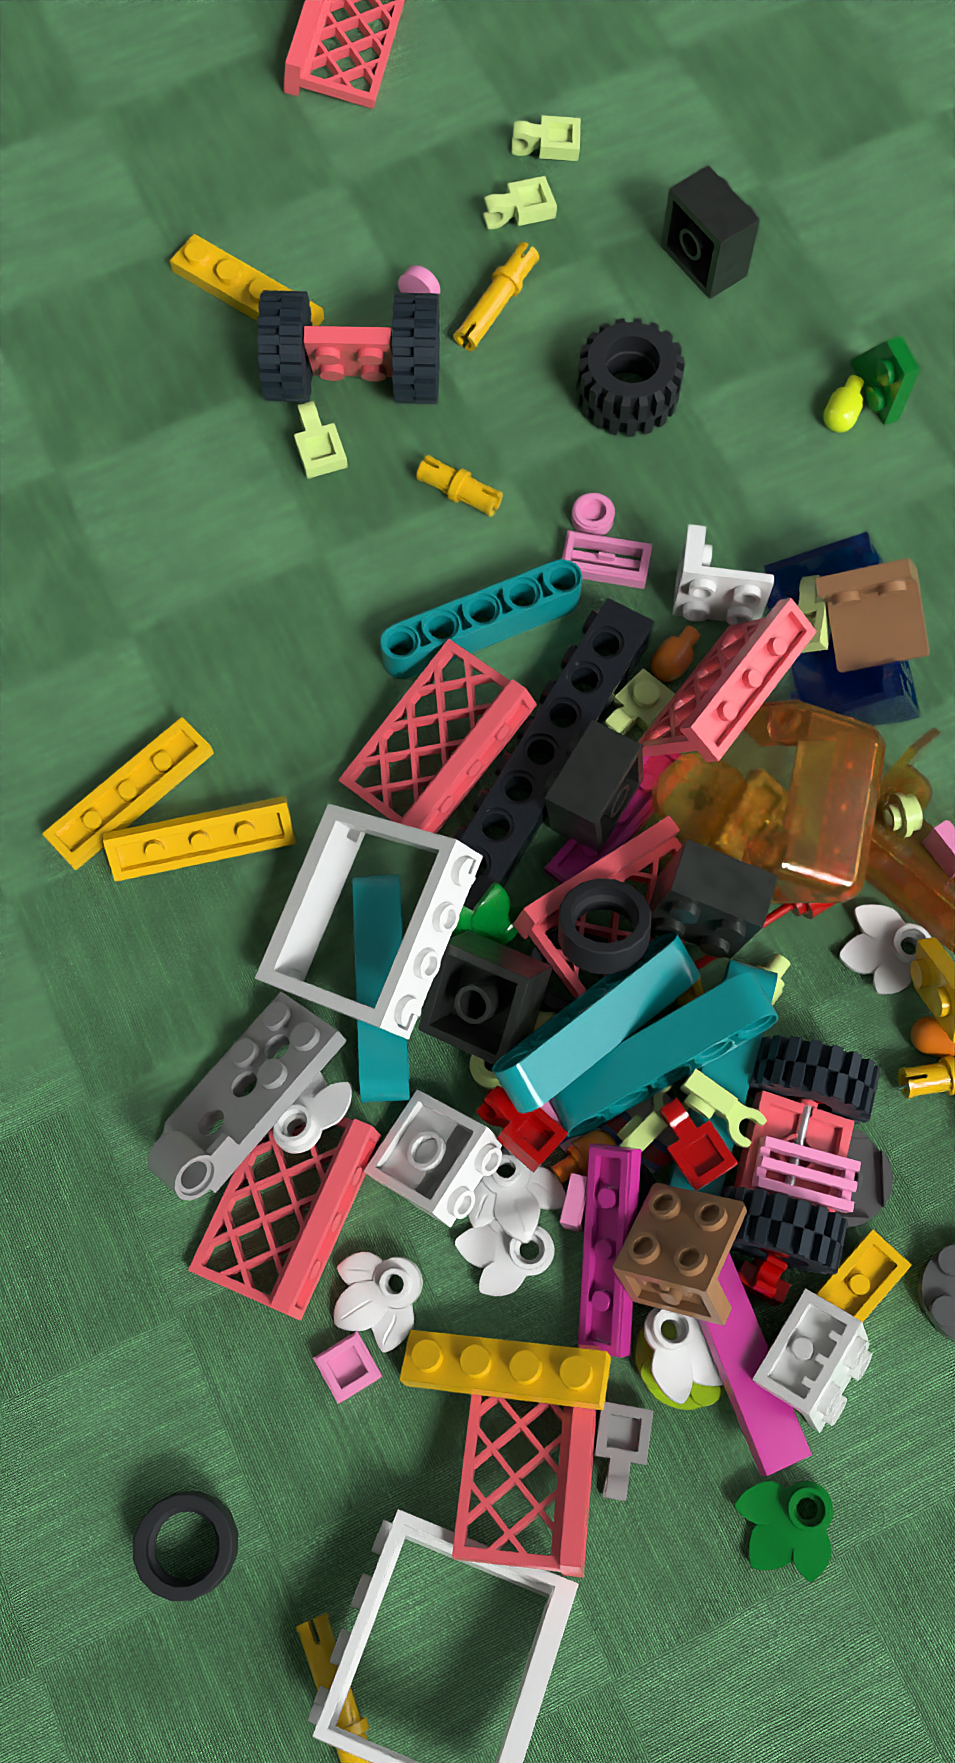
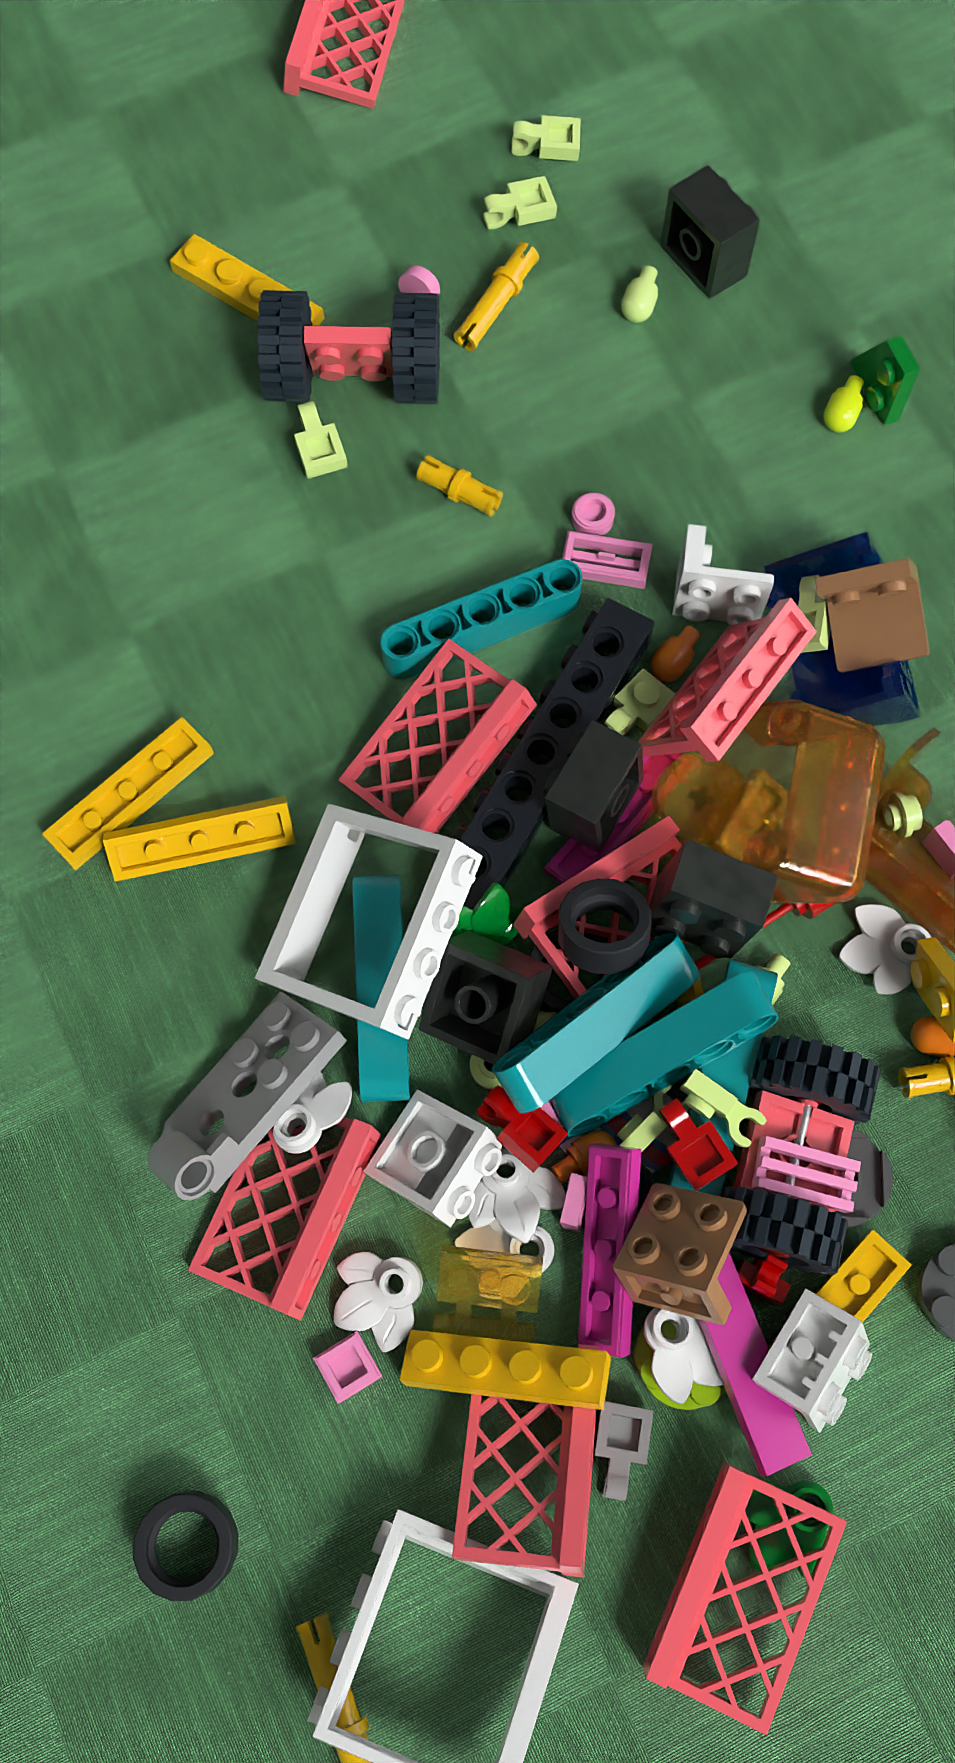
(492, 1281): none -> clear yellow plate
(635, 350): black tyre -> none
(640, 296): none -> yellowish green cylinder
(696, 1589): none -> coral fence

